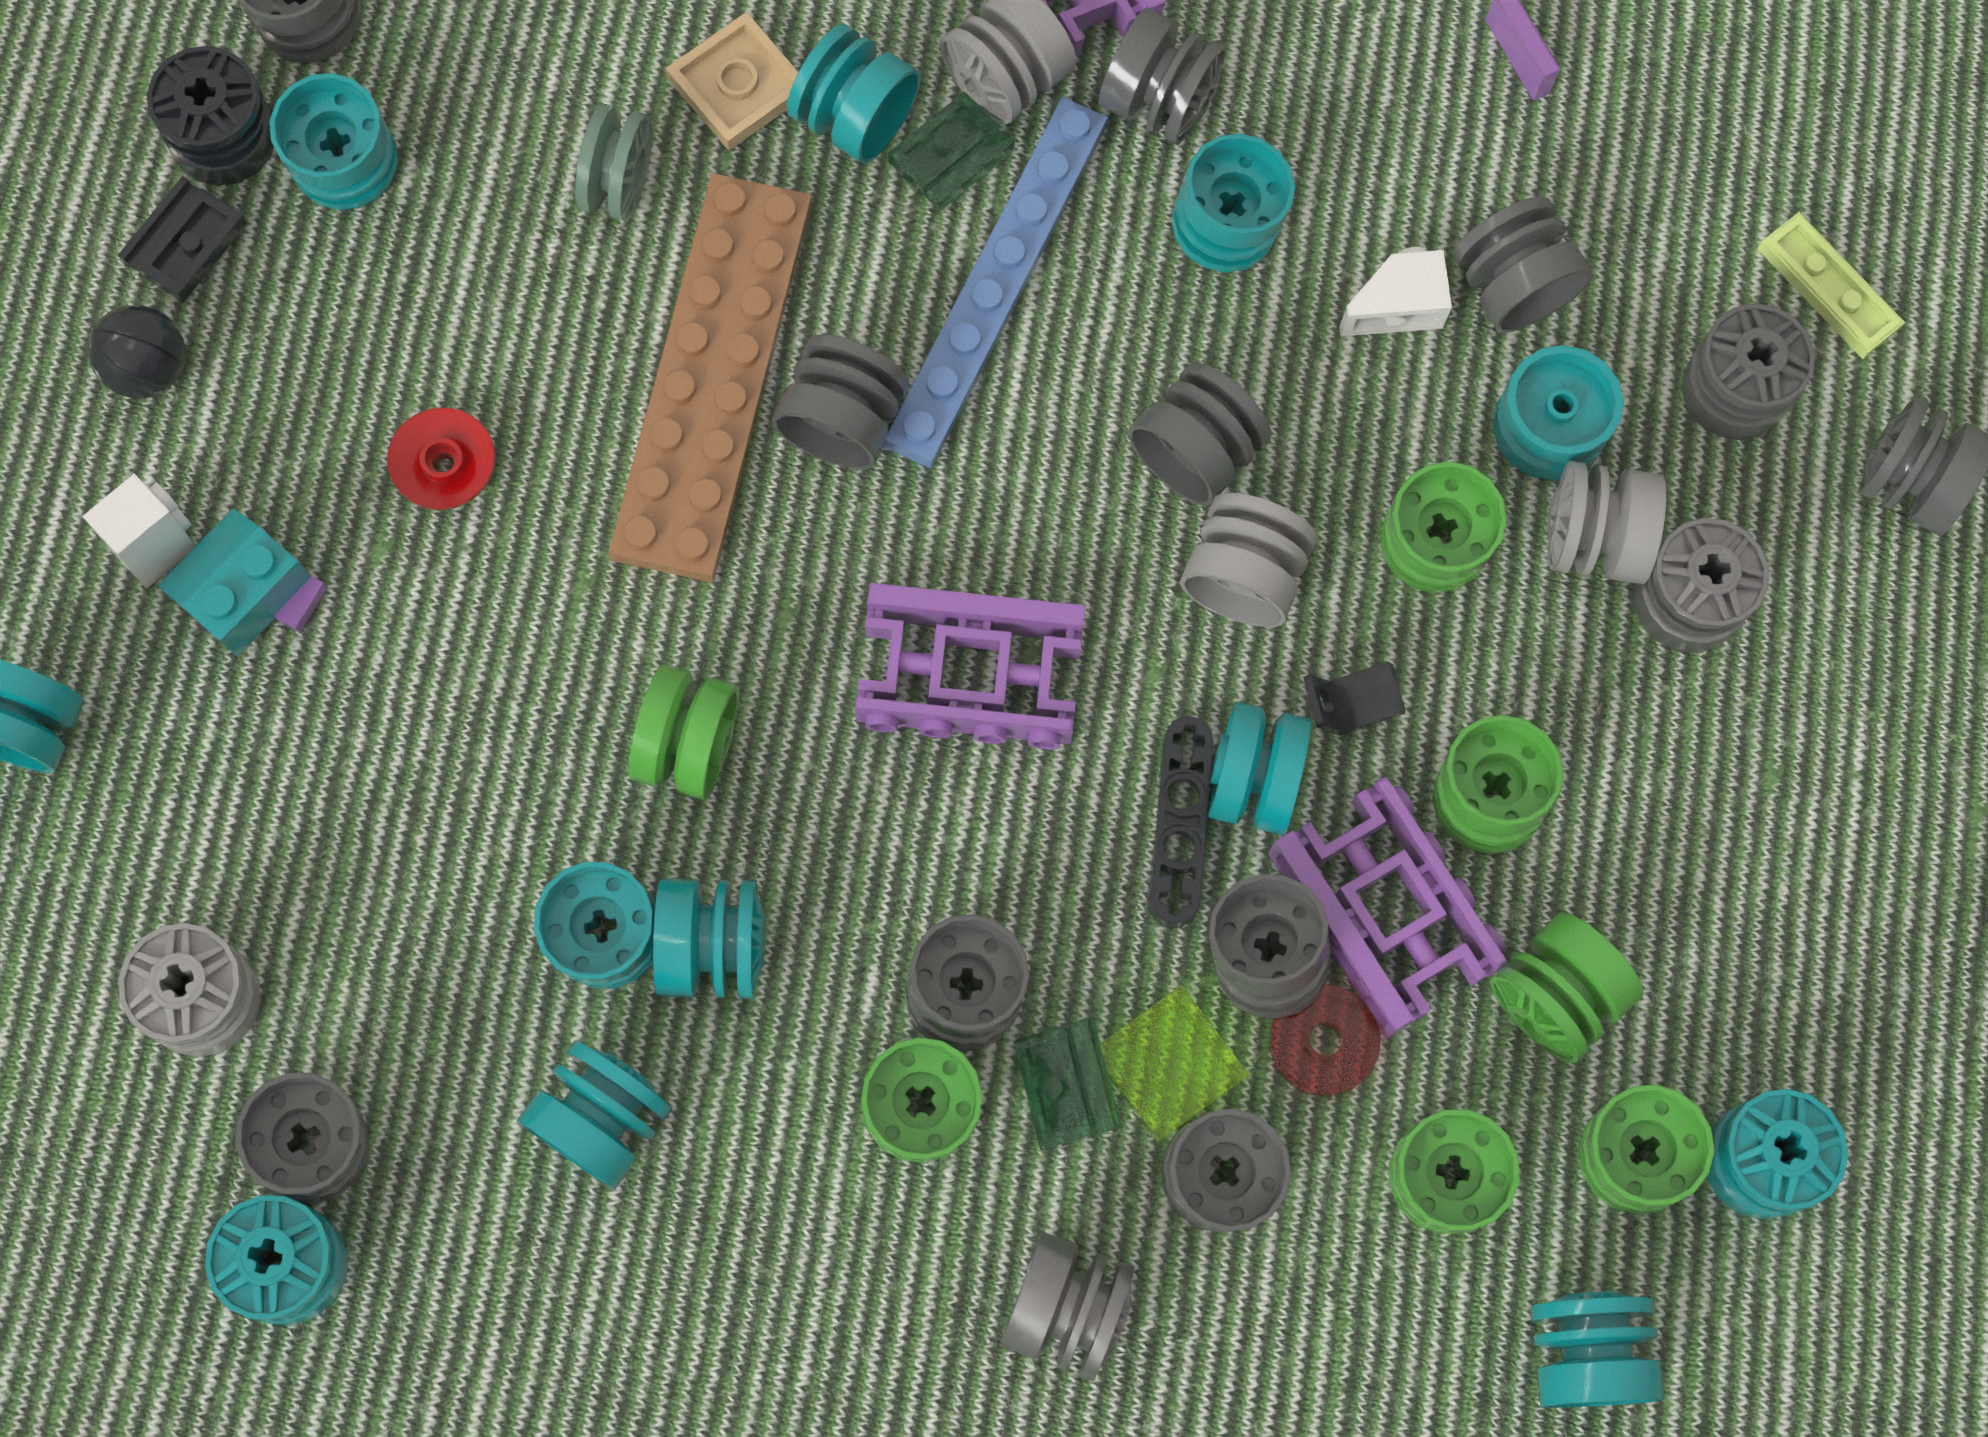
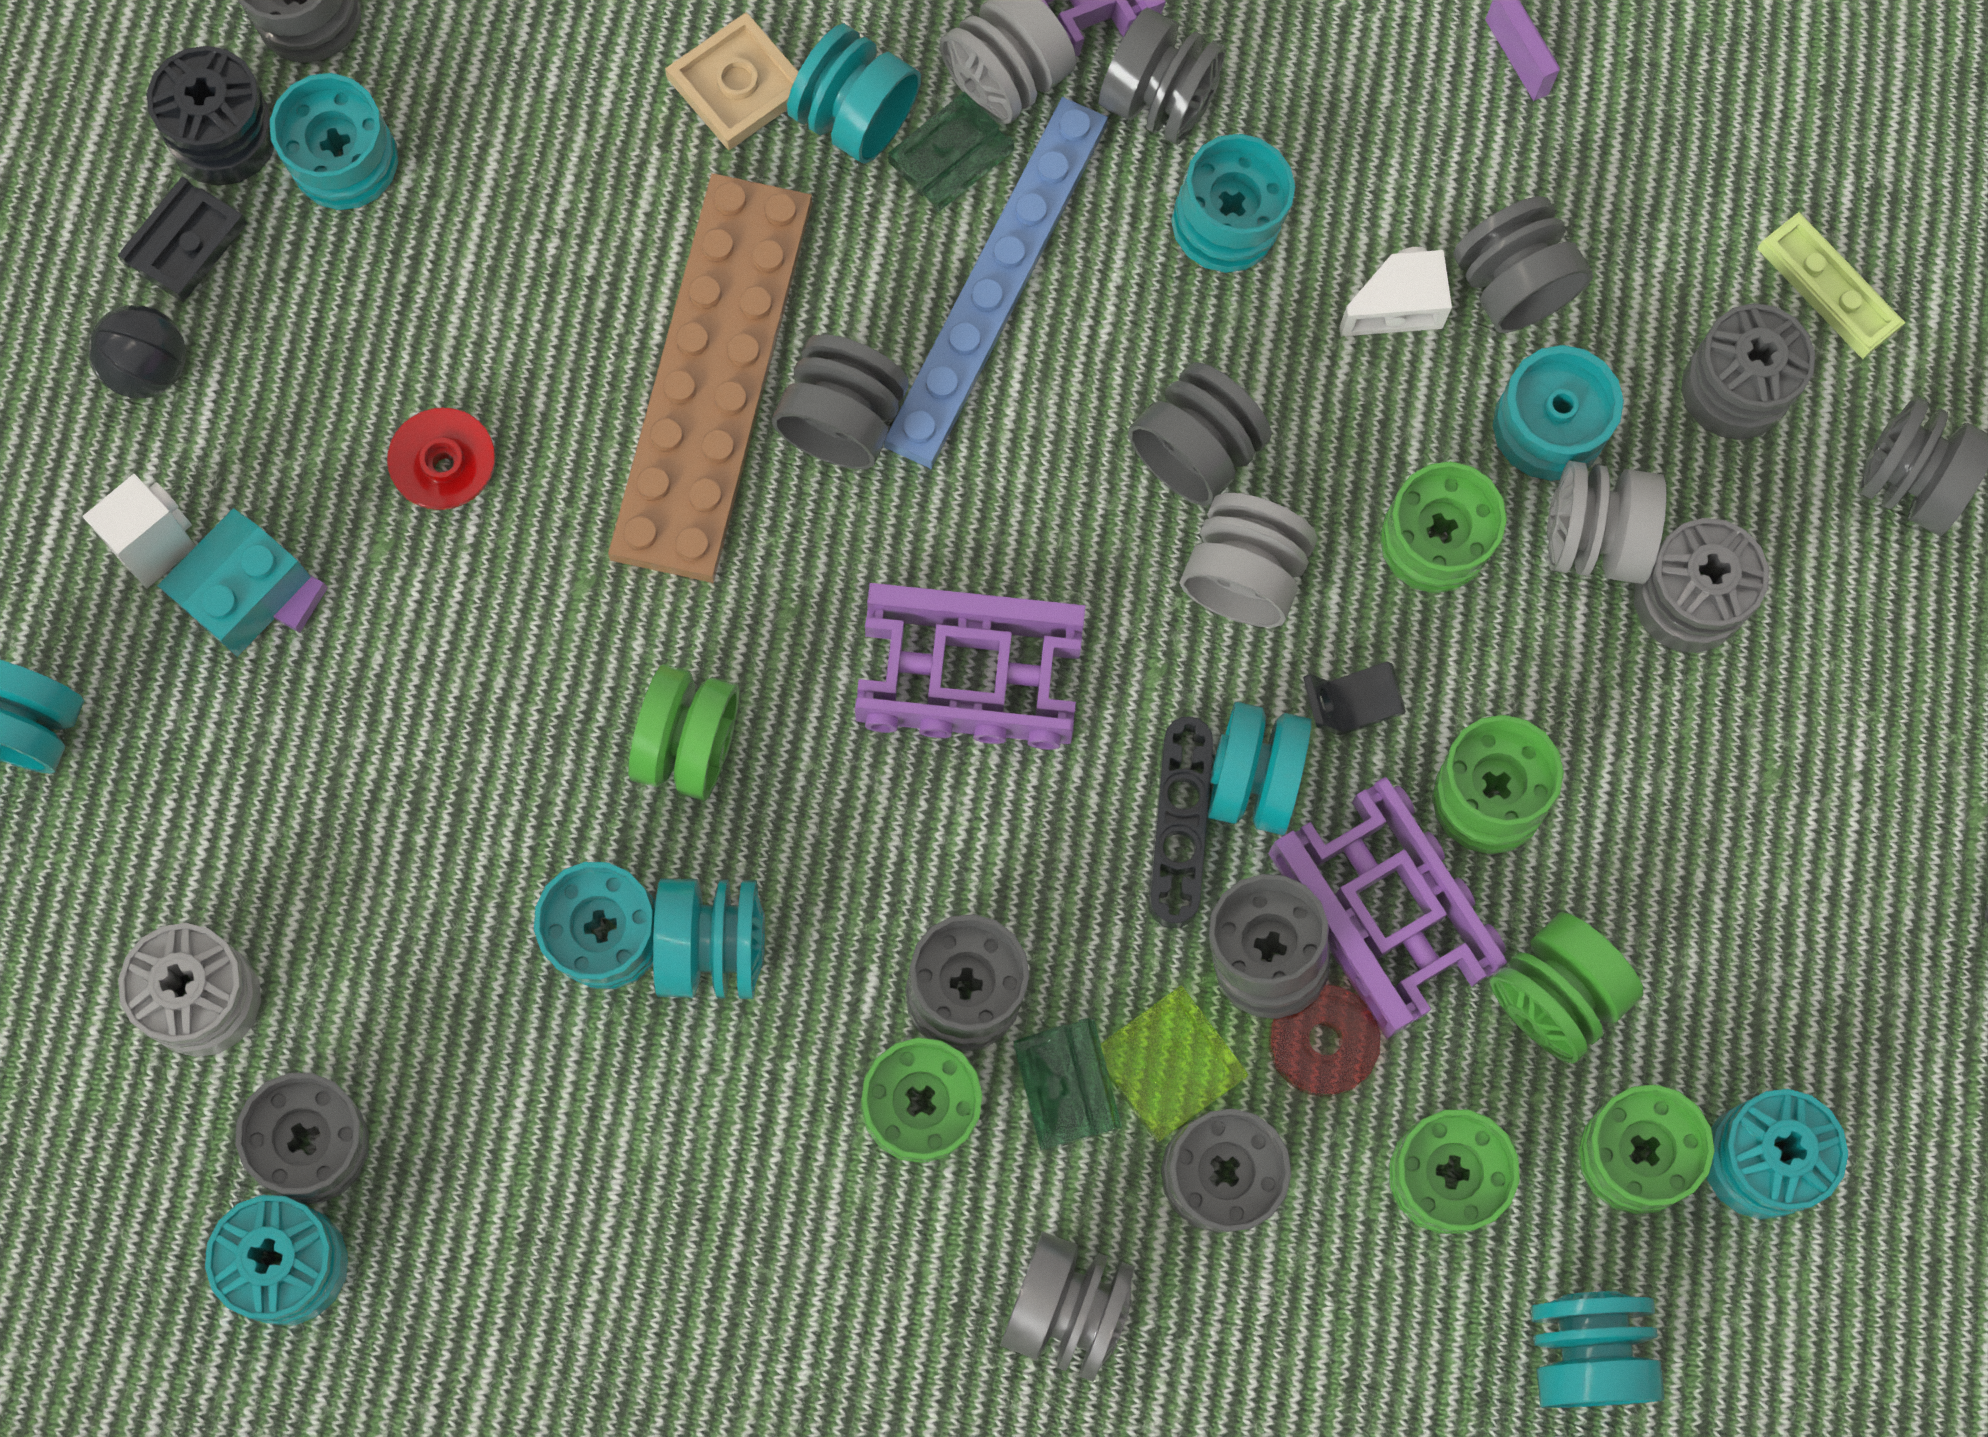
(595, 1113): teal wheel -> none
(613, 162): sand green wheel -> none

